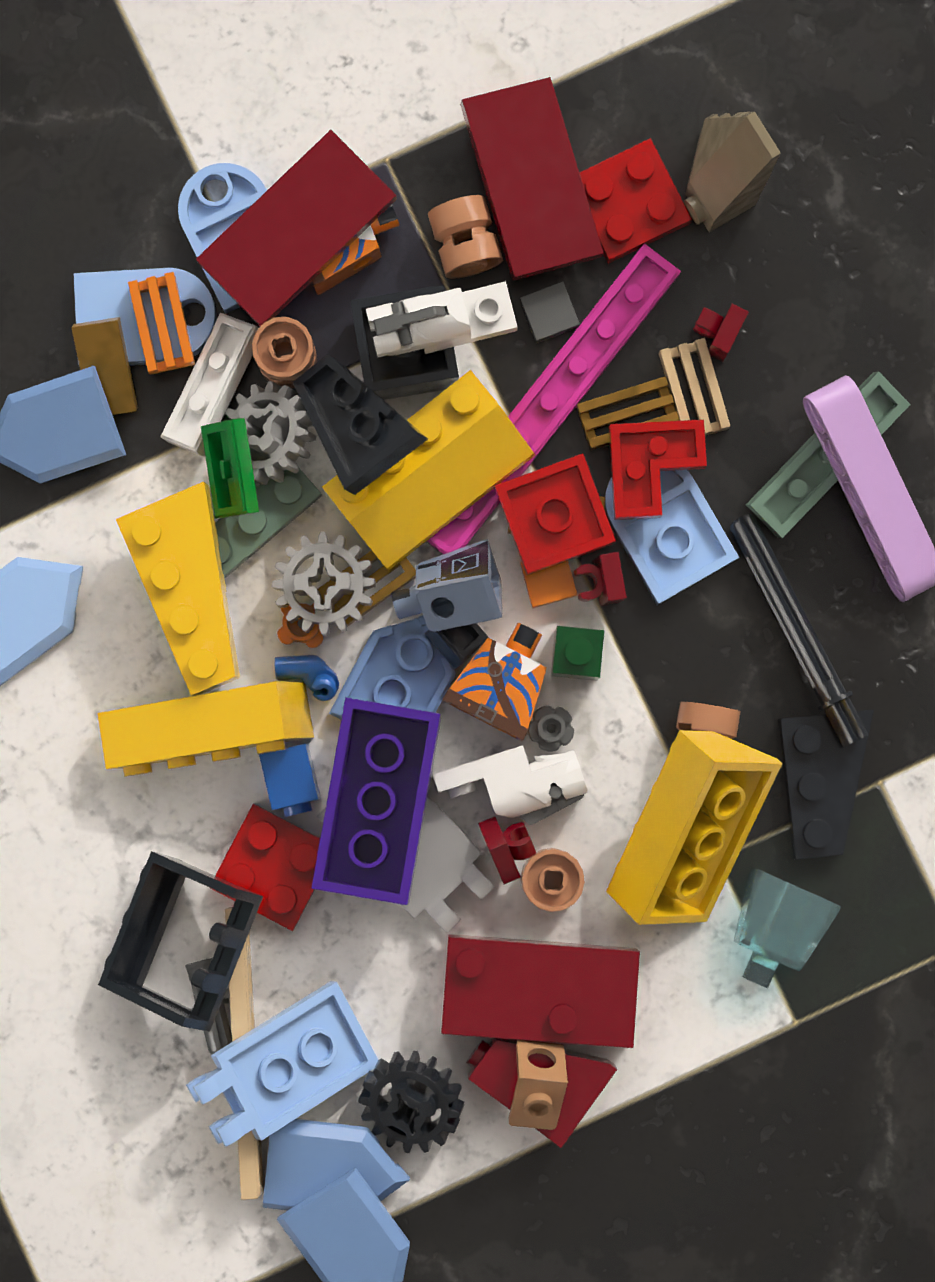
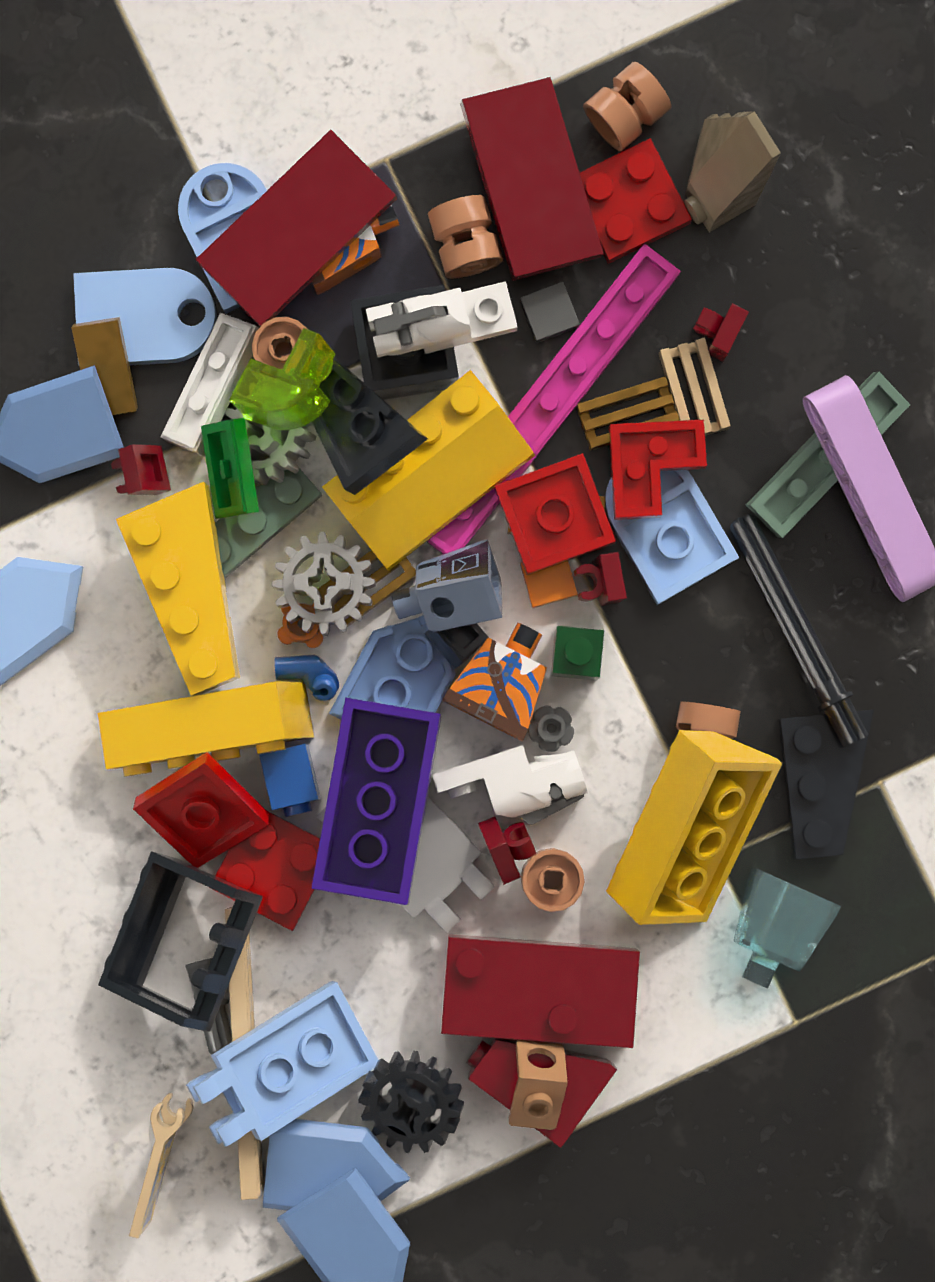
(142, 470): none -> dark red tile
(153, 285): orange tile -> none
(164, 1136): none -> tan flag
(201, 810): none -> red plate
(290, 395): none -> clear neon green brick
(611, 108): none -> nougat wheel

